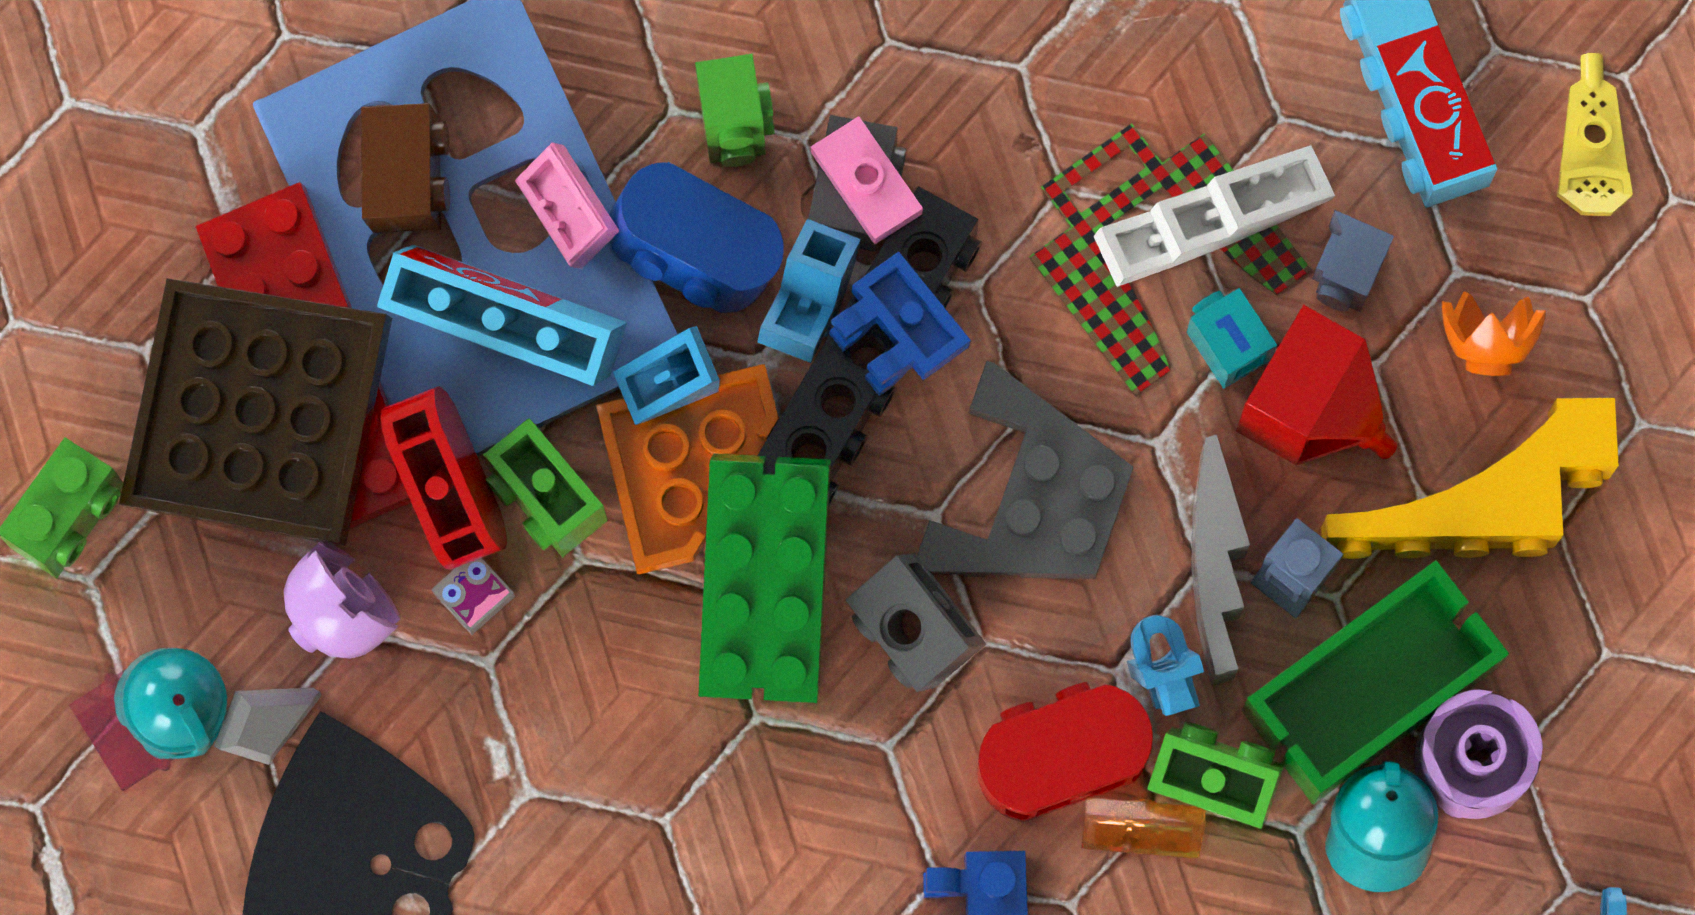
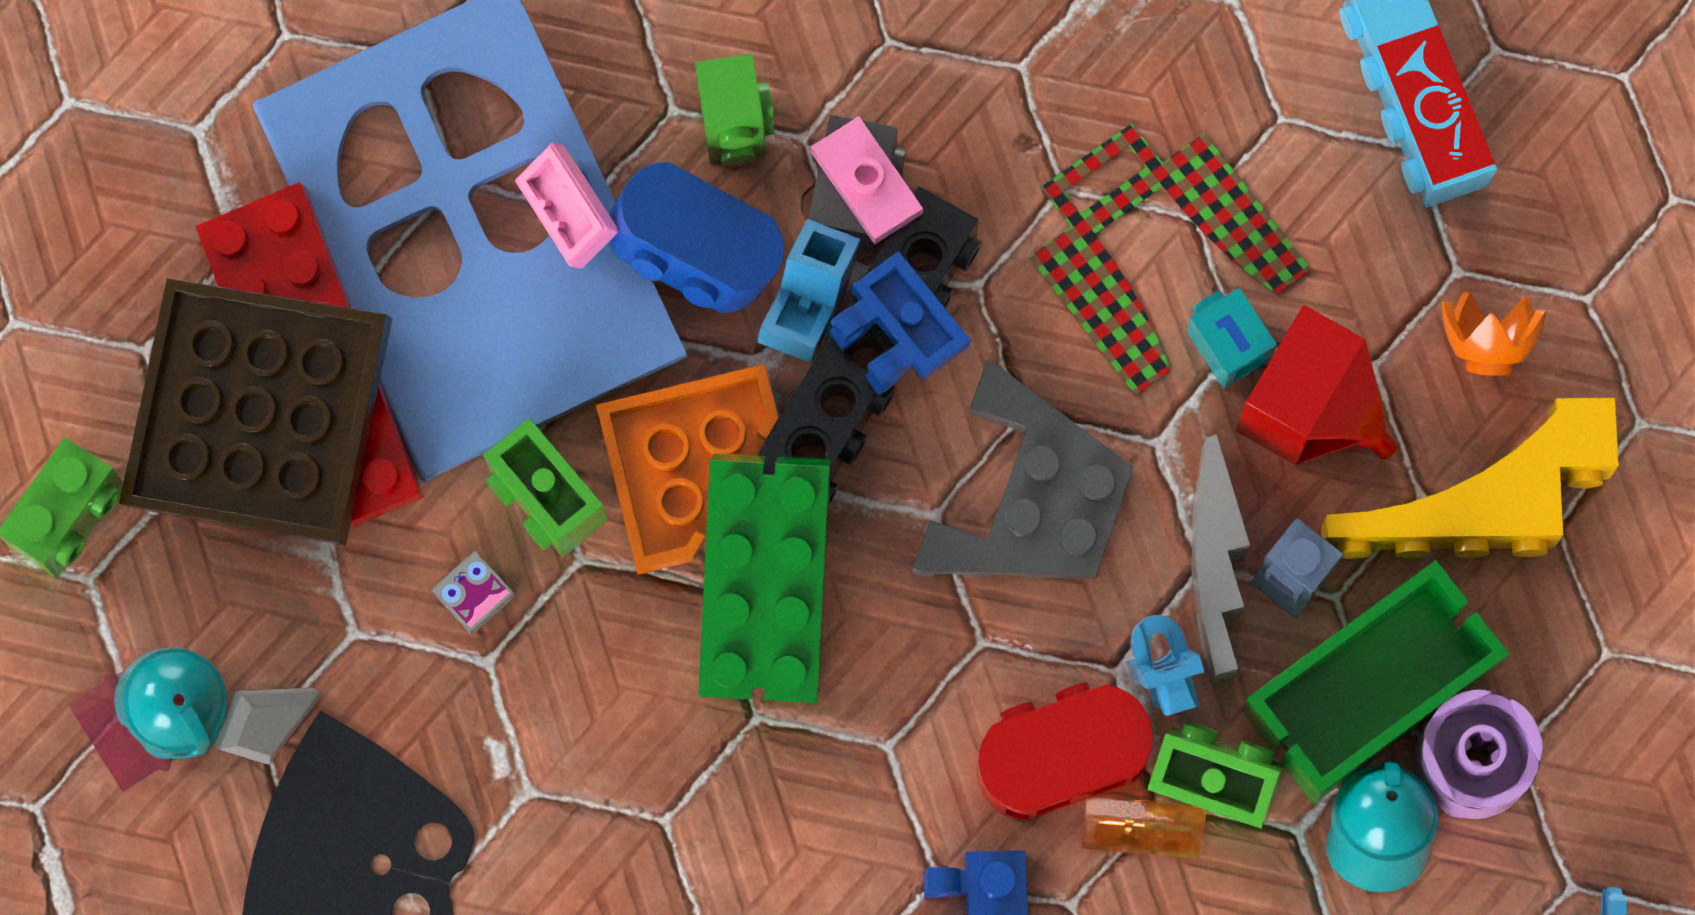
(336, 607): lavender cylinder -> none
(403, 168): reddish brown brick -> none
(443, 478): red brick -> none
(502, 314): medium azure brick -> none
(668, 377): dark azure slope -> none
(945, 633): dark grey brick -> none
(1214, 215): white slope -> none
(1350, 262): sand blue window -> none
(1591, 161): light yellow piece -> none

